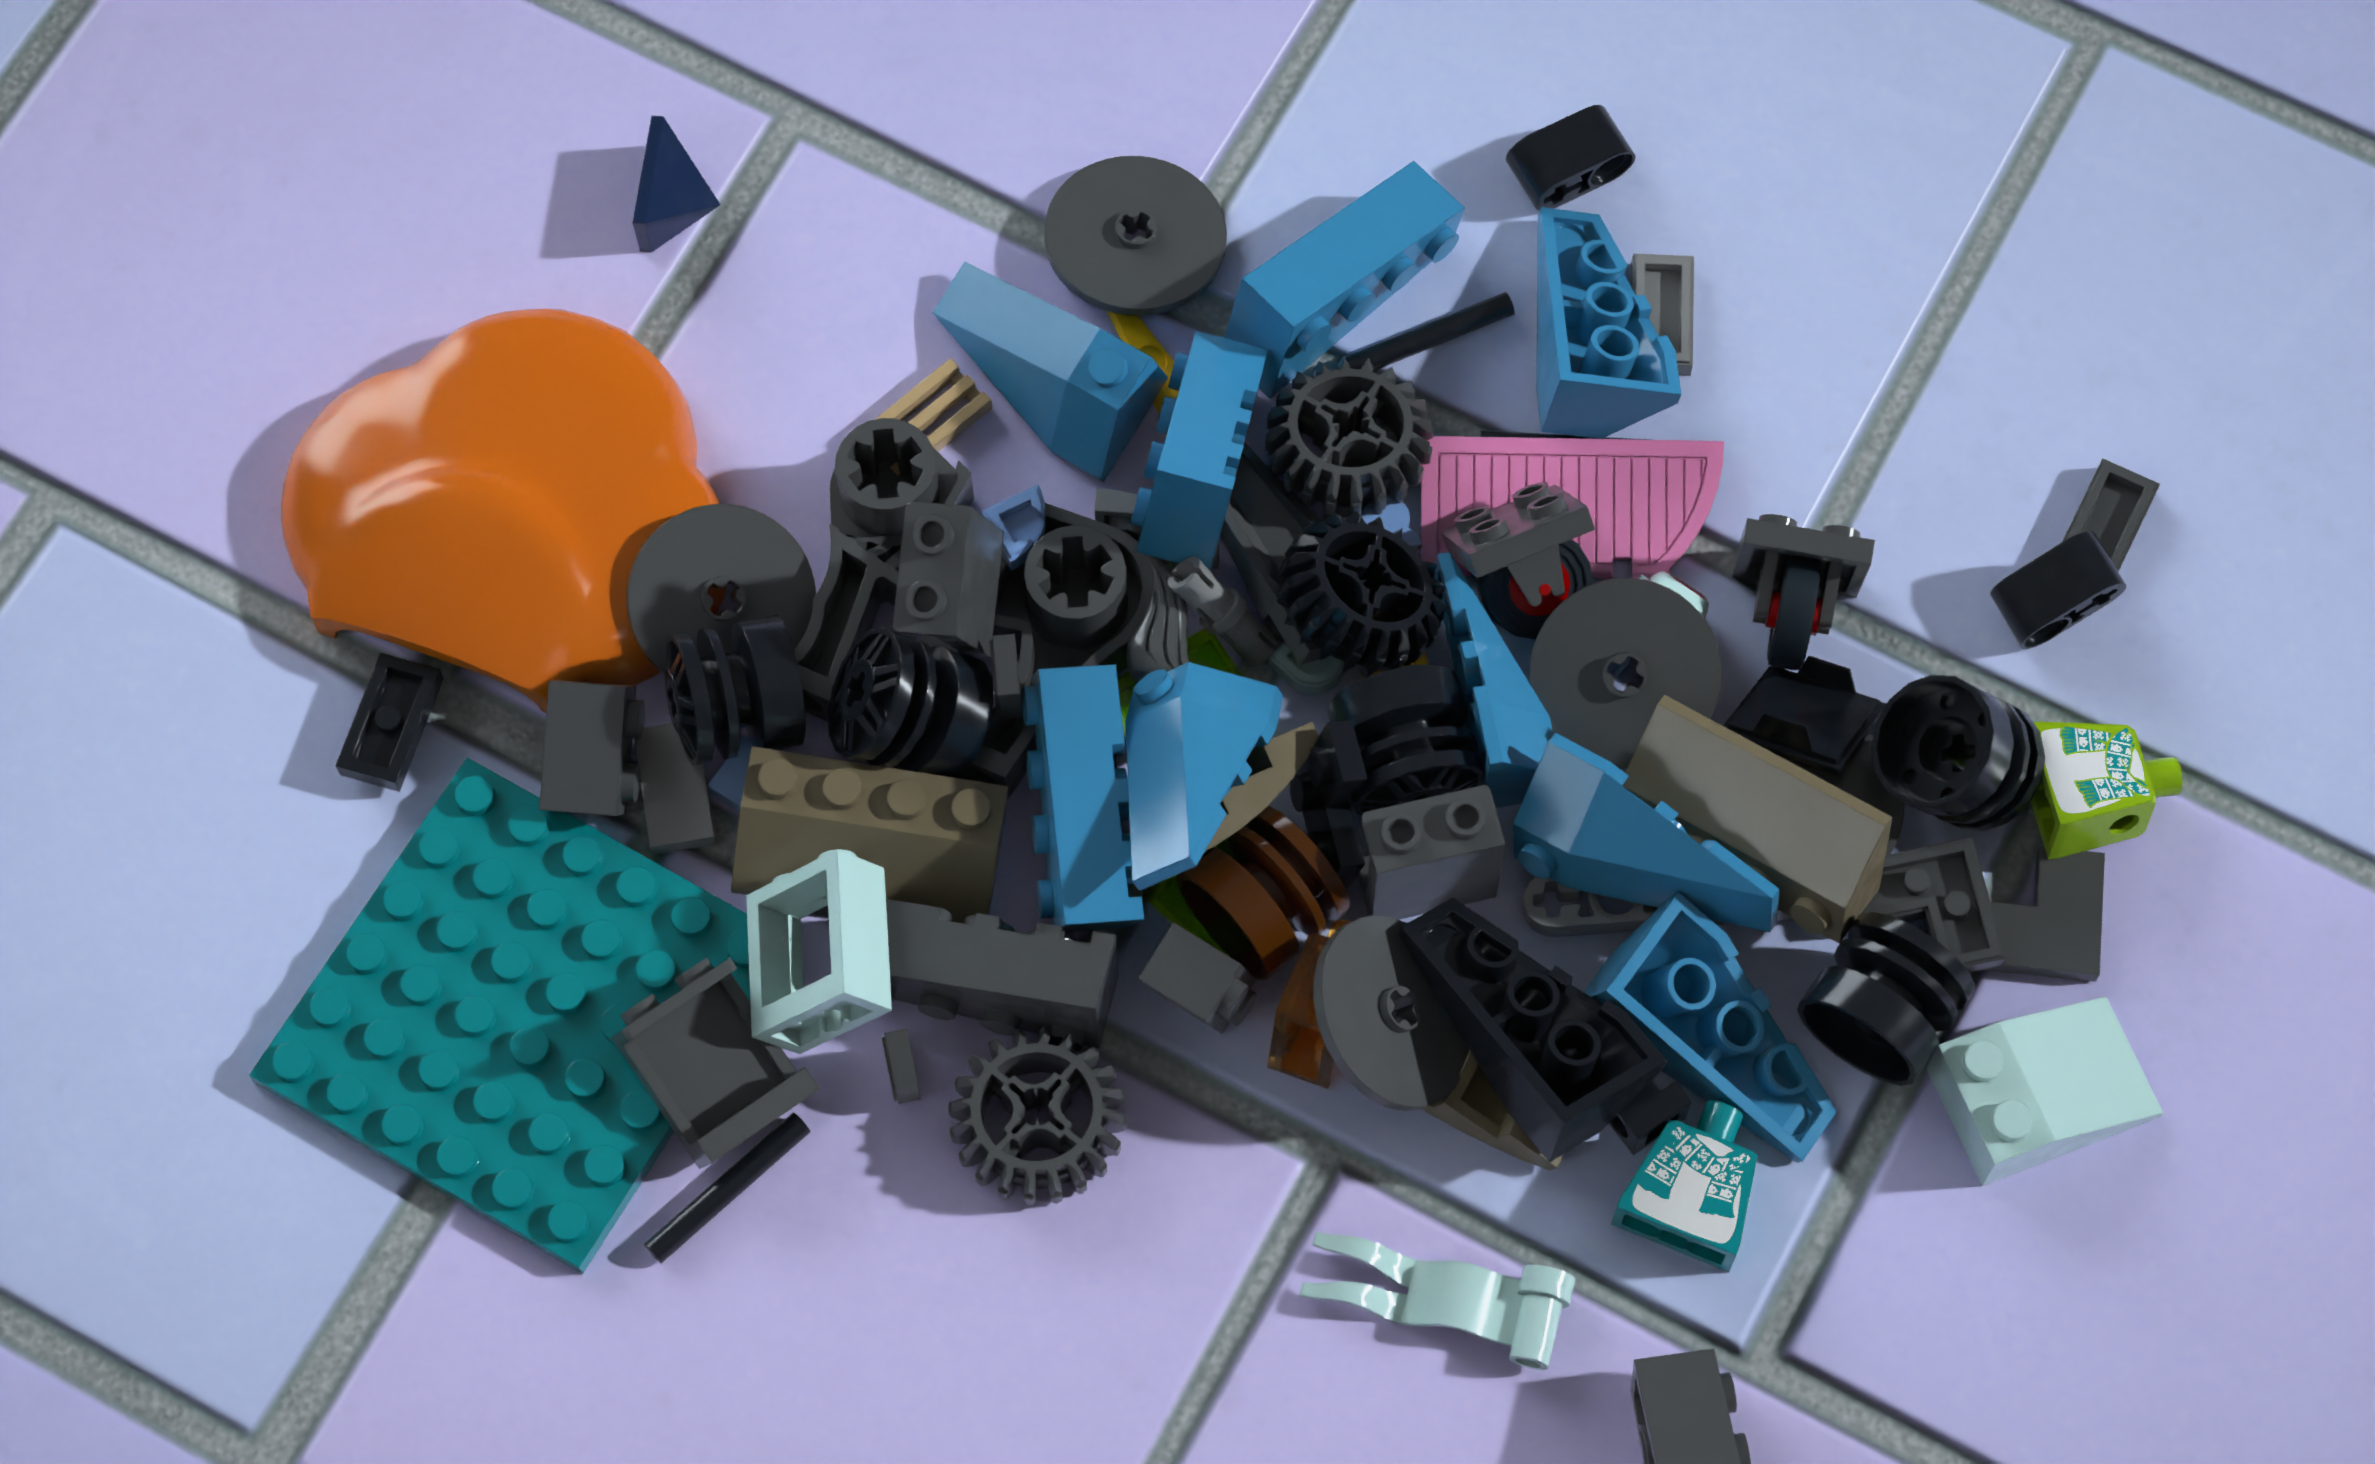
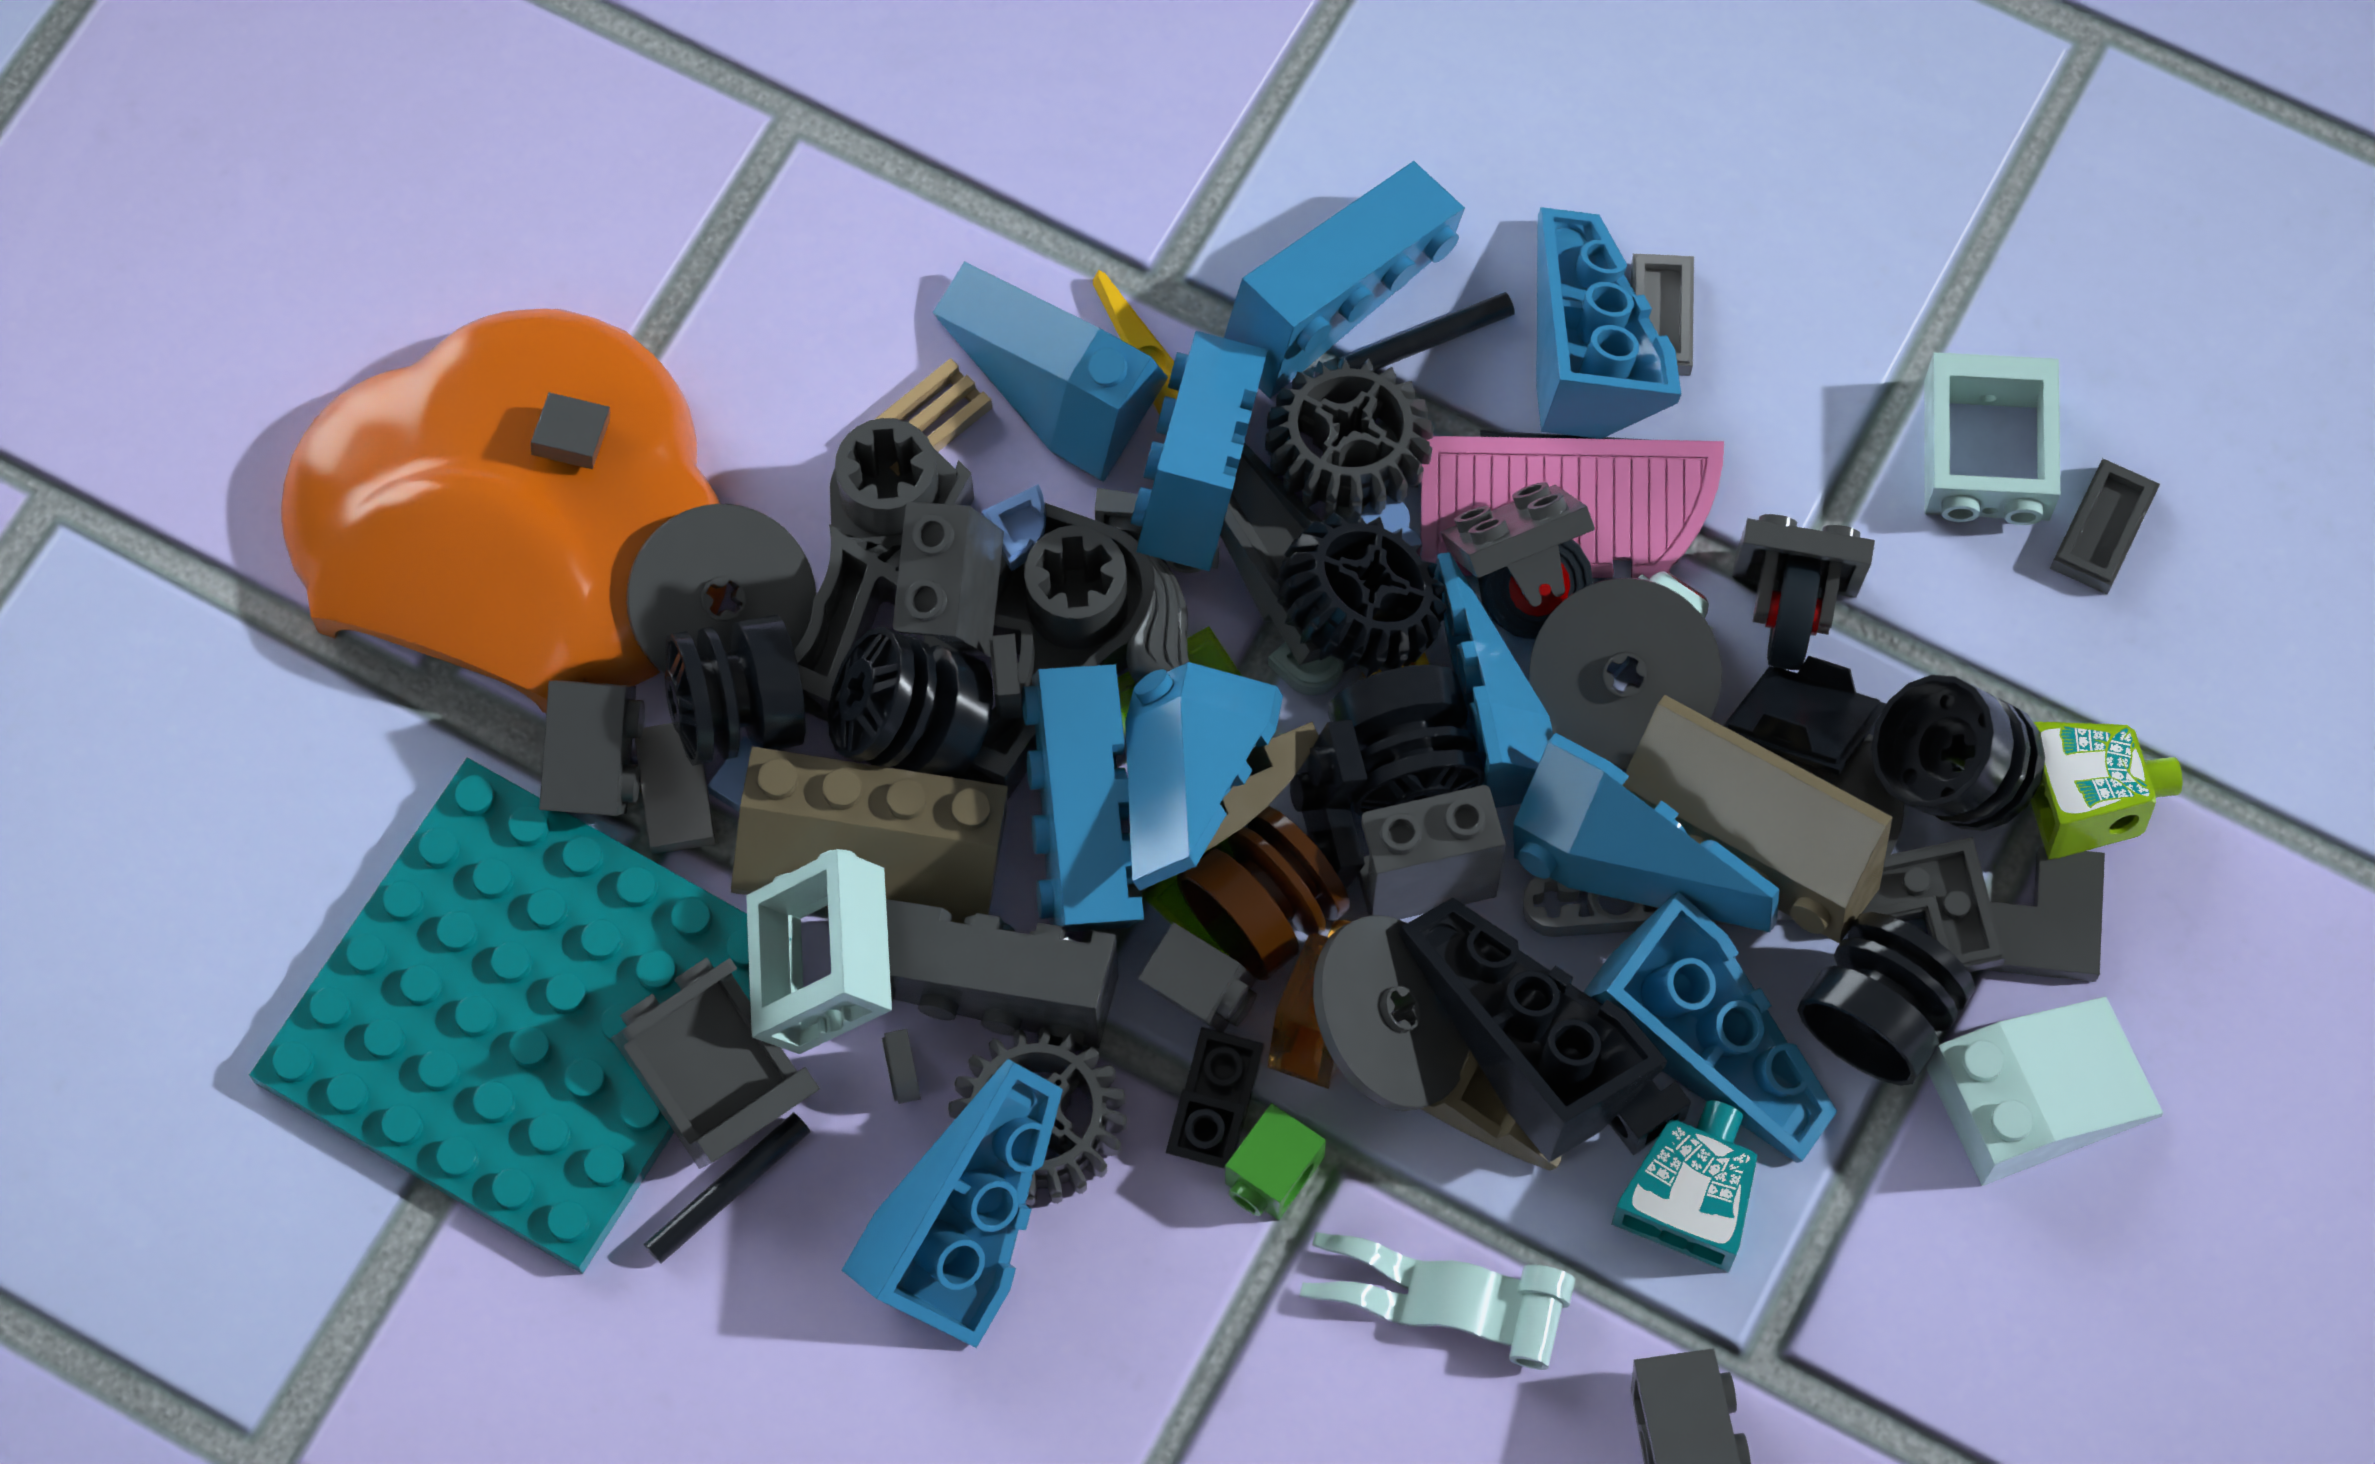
(389, 722): black plate -> none
(570, 430): none -> dark grey tile
(669, 190): dark blue slope -> none
(953, 1222): none -> dark azure wedge
(1142, 275): dark grey piece -> none
(1215, 1098): none -> black slope
(1222, 611): light grey pin -> none
(1273, 1163): none -> bright green brick
(1570, 157): black beam -> none
(1996, 383): none -> light aqua window
(2058, 589): black beam -> none

